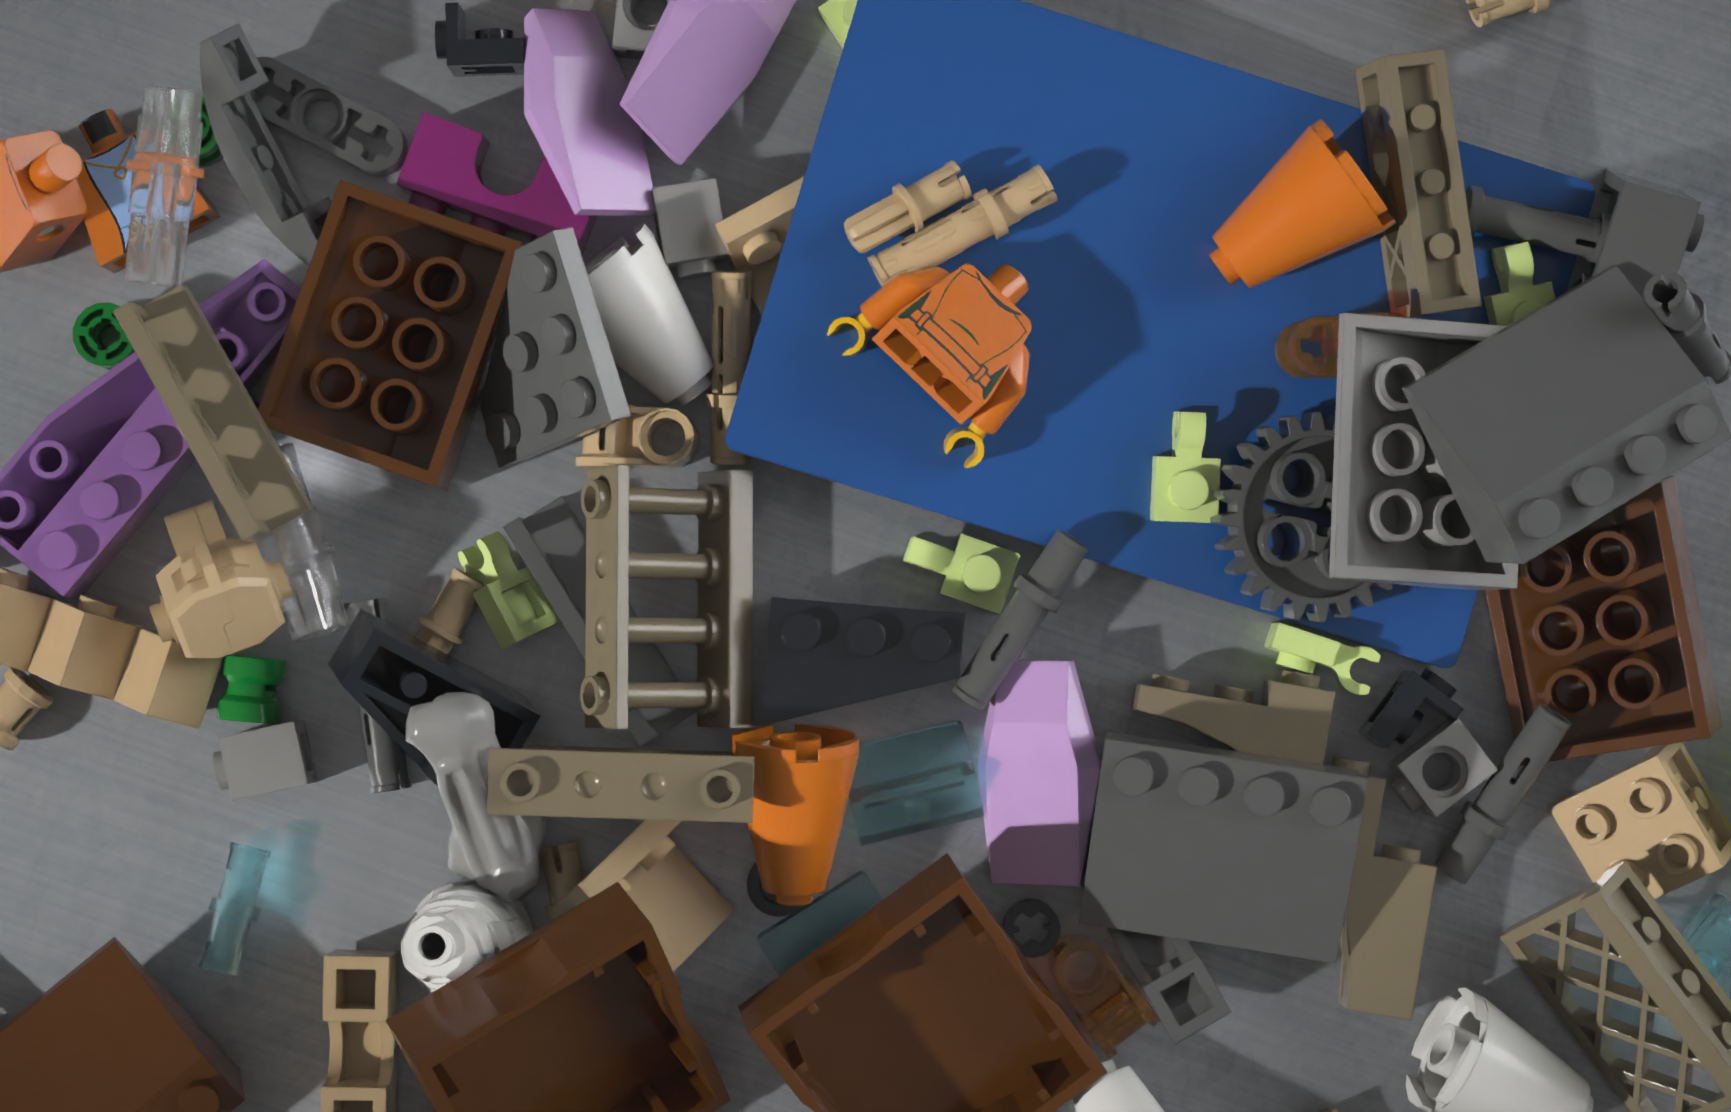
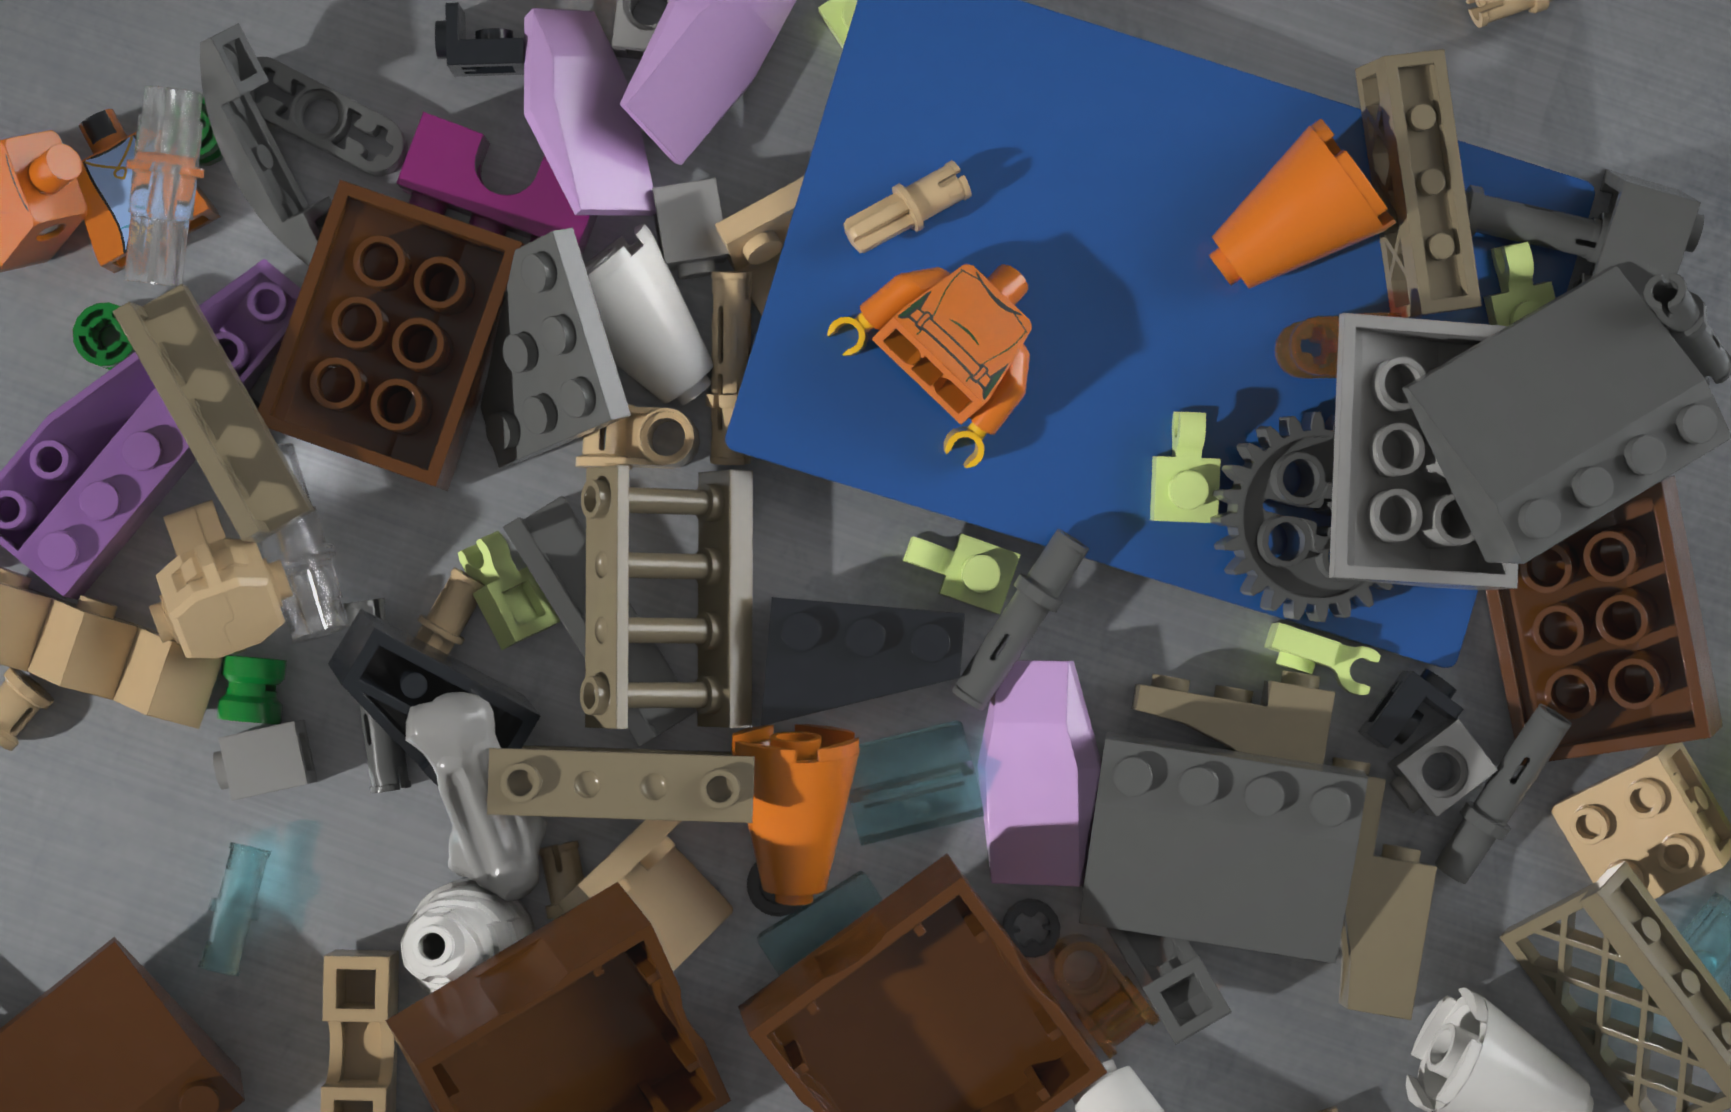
(985, 216): tan pin -> none

